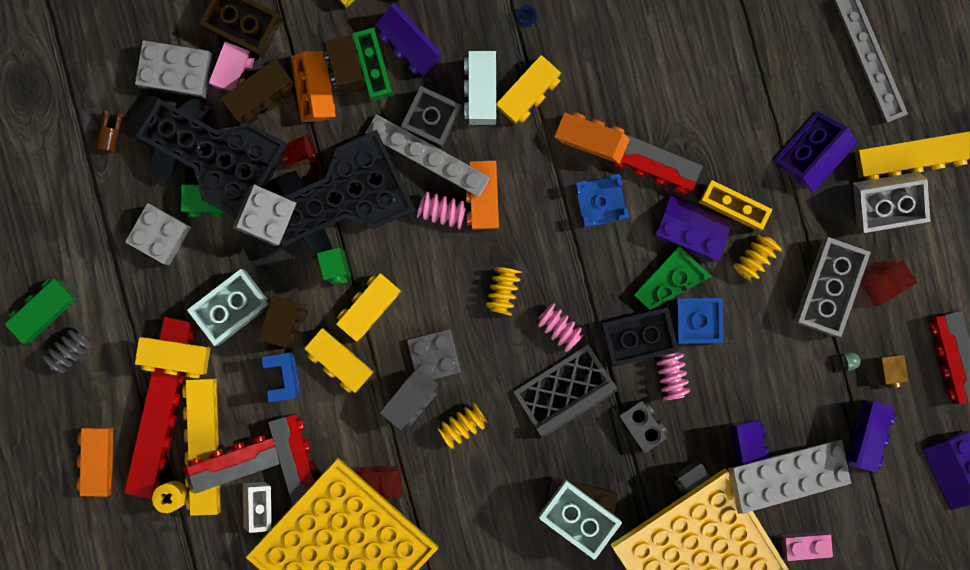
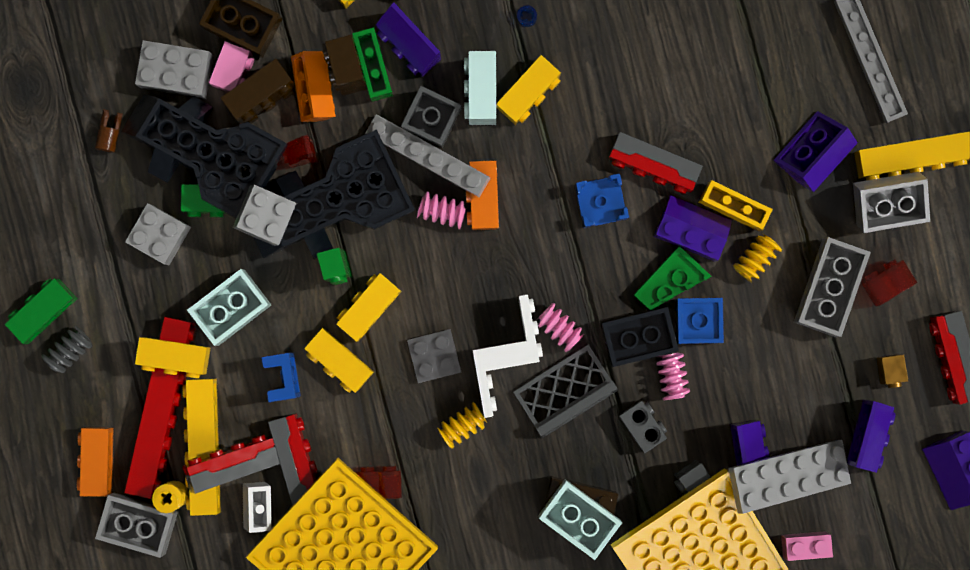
(135, 525): none -> light grey brick
(283, 322): dark brown brick -> none
(410, 400): dark grey brick -> none
(503, 290): yellow piece -> none
(507, 355): none -> white bracket
(592, 137): orange brick -> none
(850, 361): sand green hinge -> none

